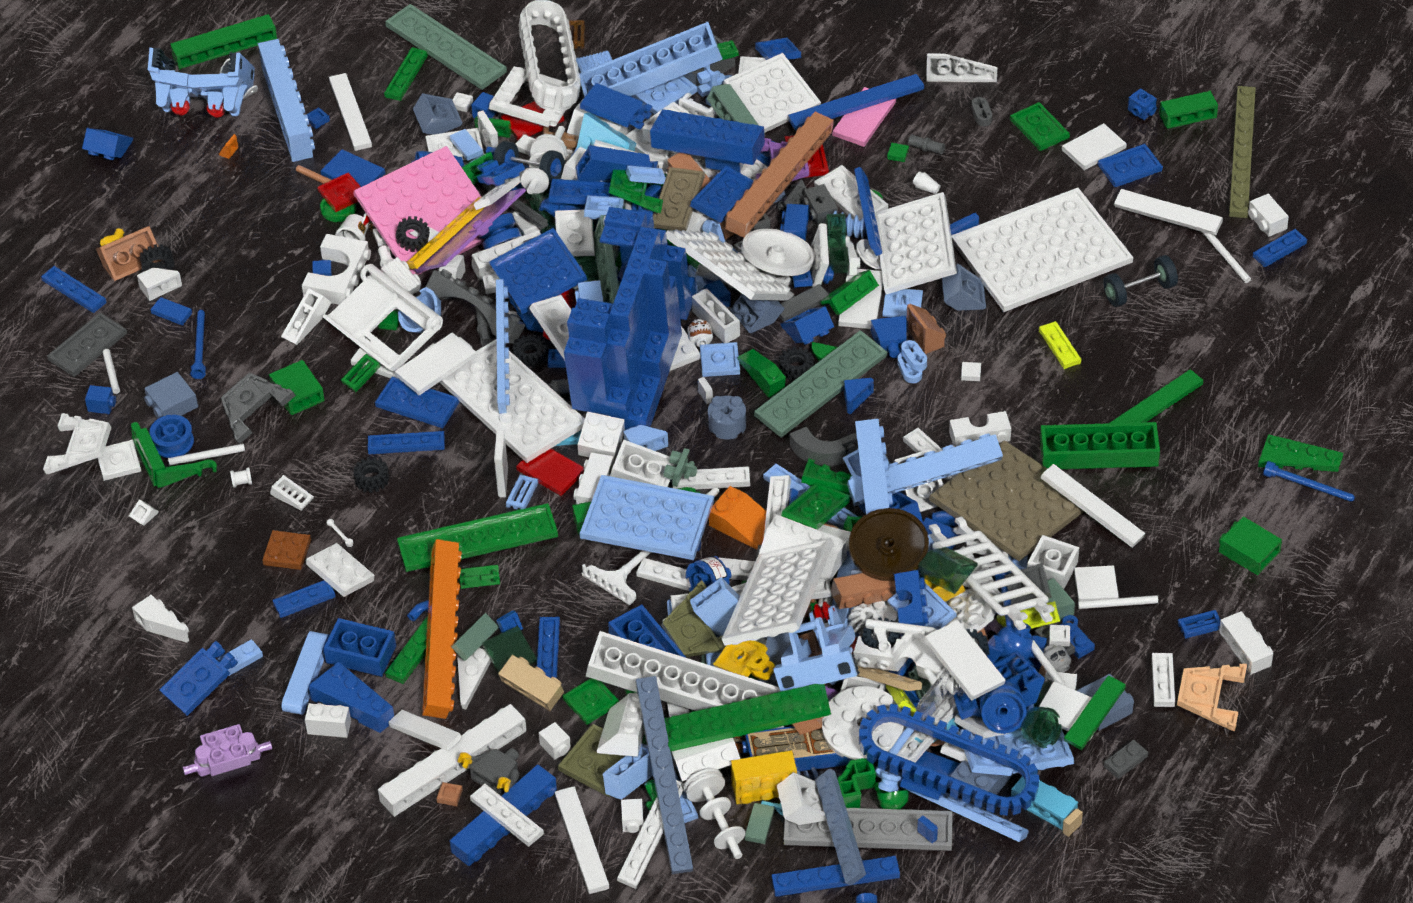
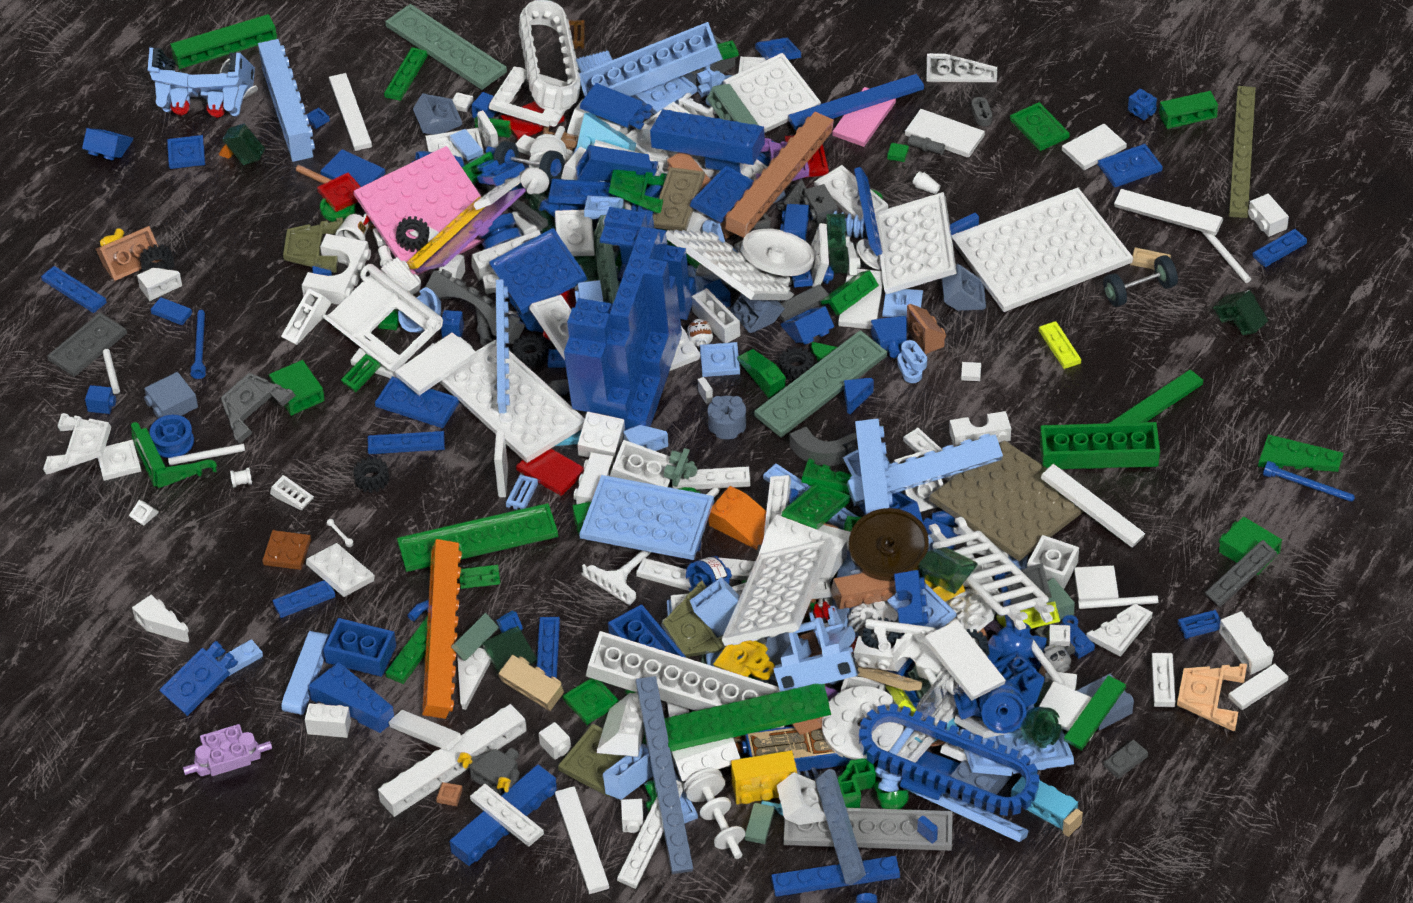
(186, 152): none -> blue plate
(243, 144): none -> clear green brick
(304, 244): none -> olive wing
(452, 323): none -> blue brick
(645, 174): light blue tile -> none
(955, 135): none -> white tile
(1121, 631): none -> white wing
(1145, 258): none -> tan tile
(1241, 573): none -> dark grey tile
(1243, 310): none -> clear green brick
(1258, 686): none -> white tile

